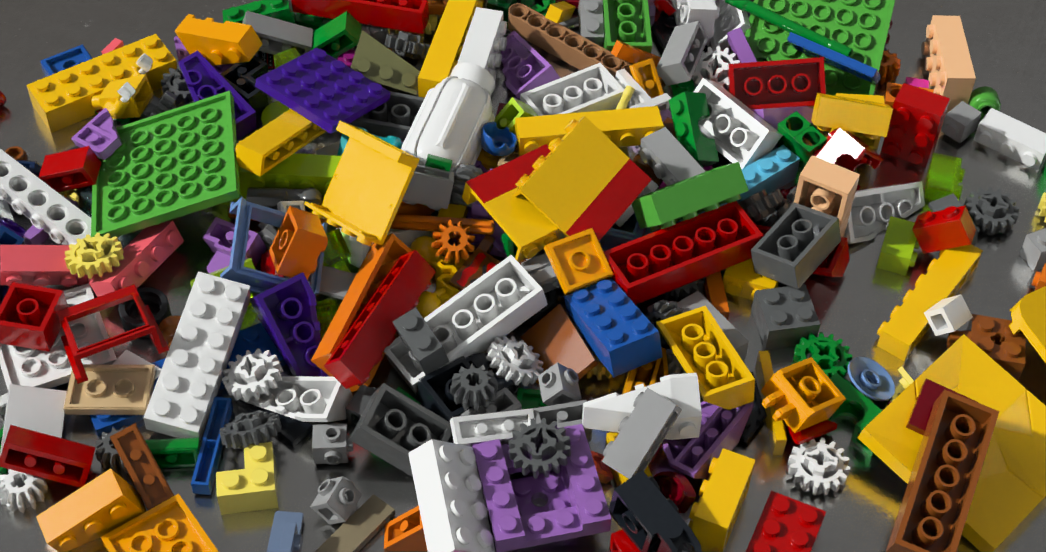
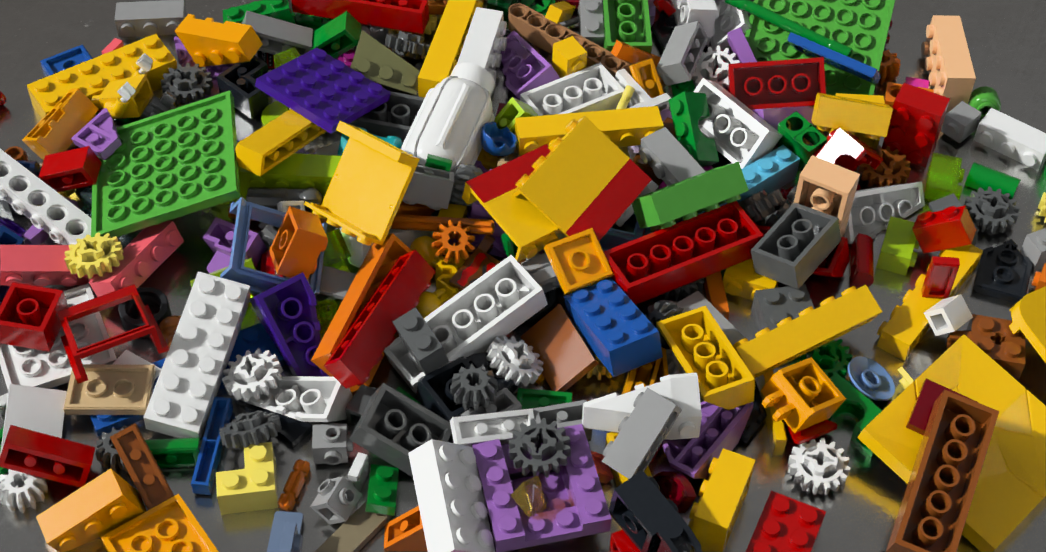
(60, 124): none -> light orange wedge
(149, 17): none -> light grey brick
(206, 81): dark purple wedge -> none
(294, 485): none -> orange axle
(359, 470): none -> white tile
(382, 490): none -> green plate
(530, 496): none -> clear yellow slope
(559, 385): light grey brick -> none
(568, 57): none -> yellow brick
(808, 331): none -> yellow brick
(861, 261): none -> red brick
(890, 172): none -> dark orange gear
(940, 277): none -> red tile
(987, 177): none -> green brick
(1003, 273): none -> black tile

